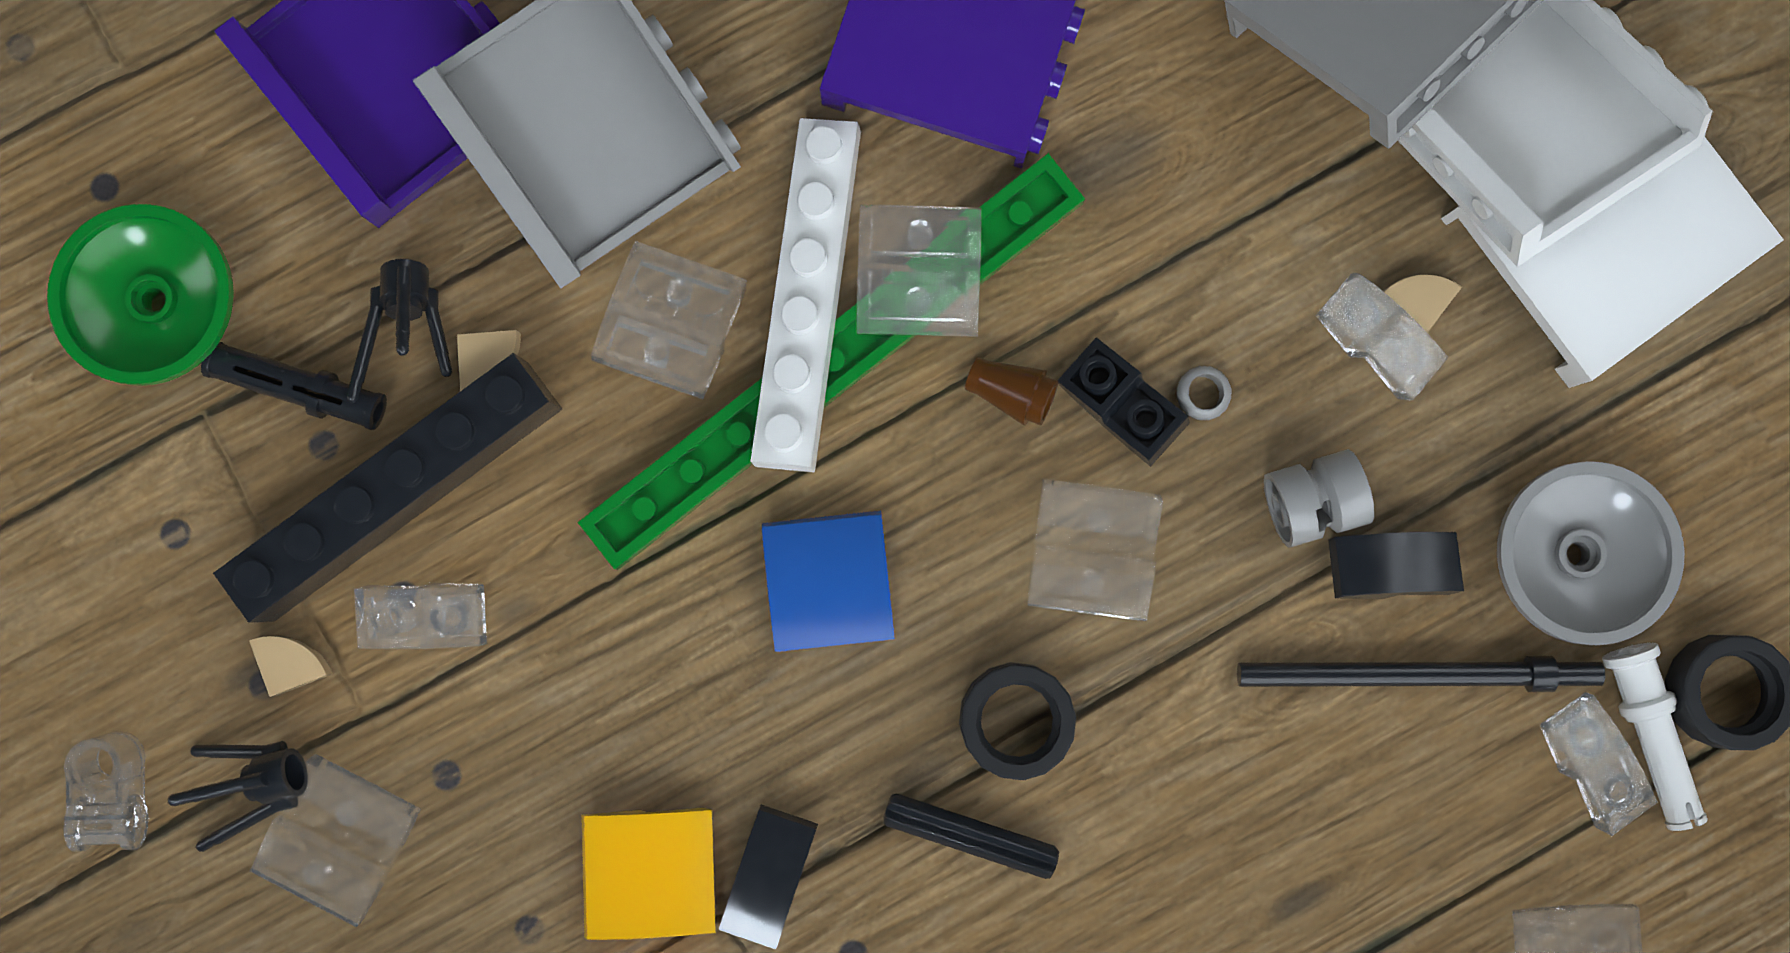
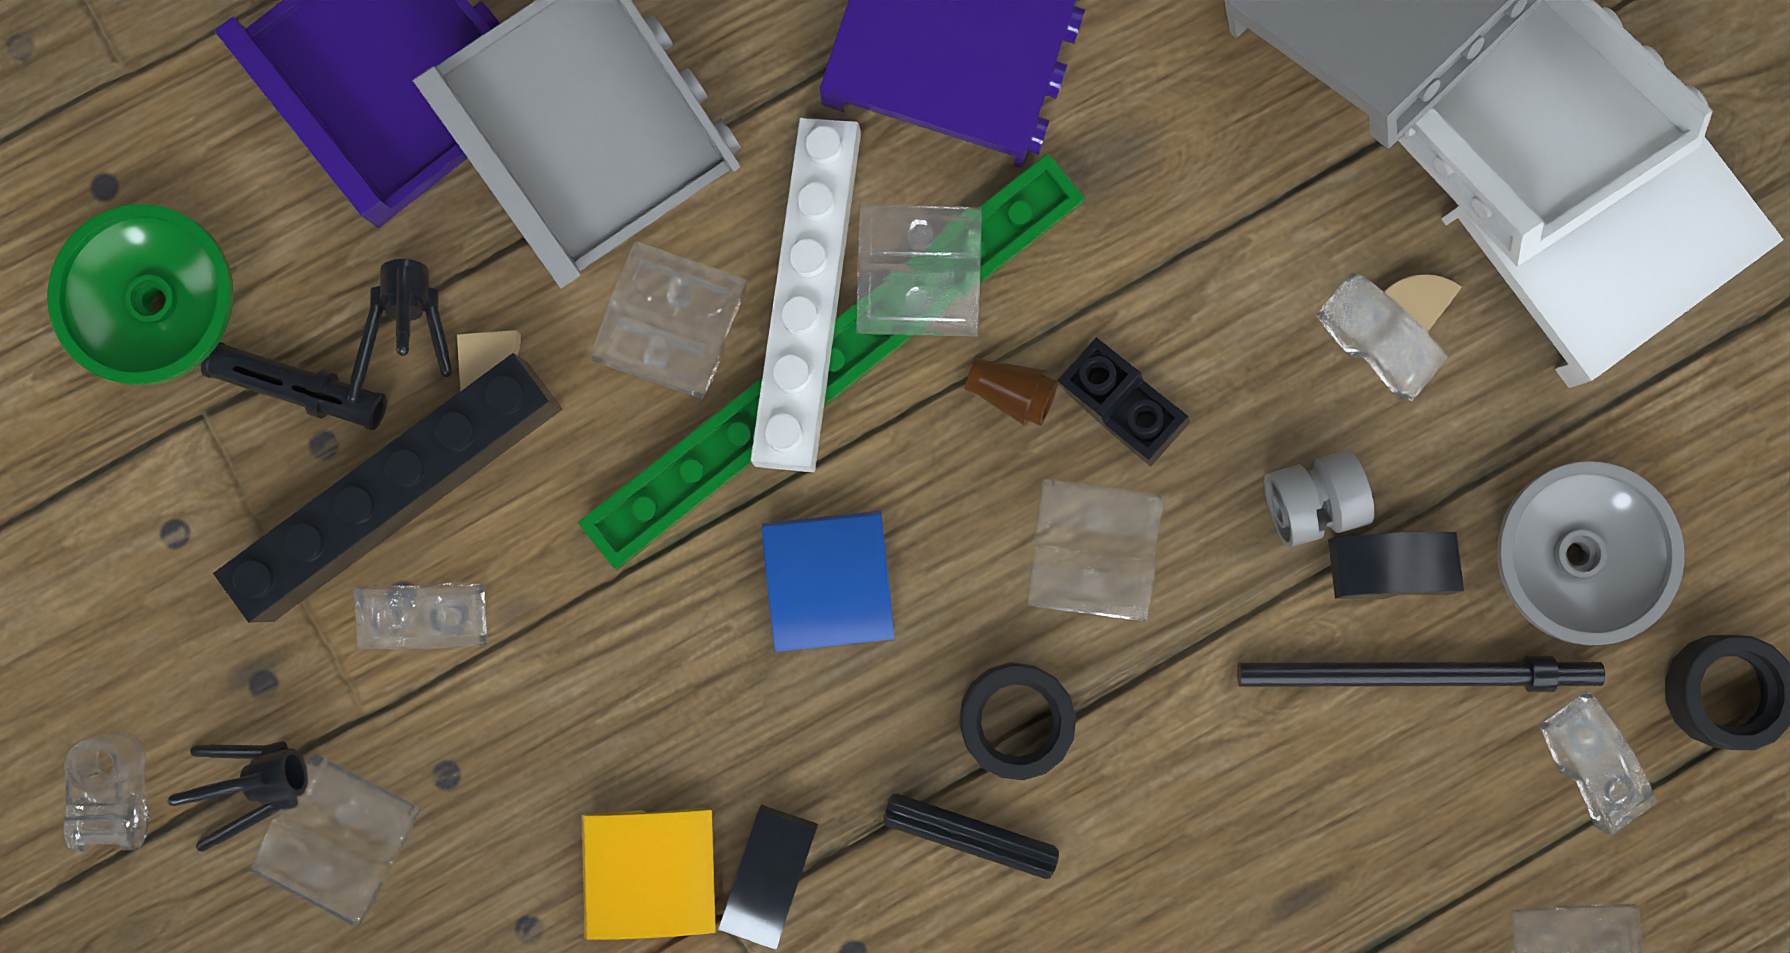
(287, 663): tan tile -> none
(1222, 384): light grey piece -> none
(1650, 709): white pin -> none

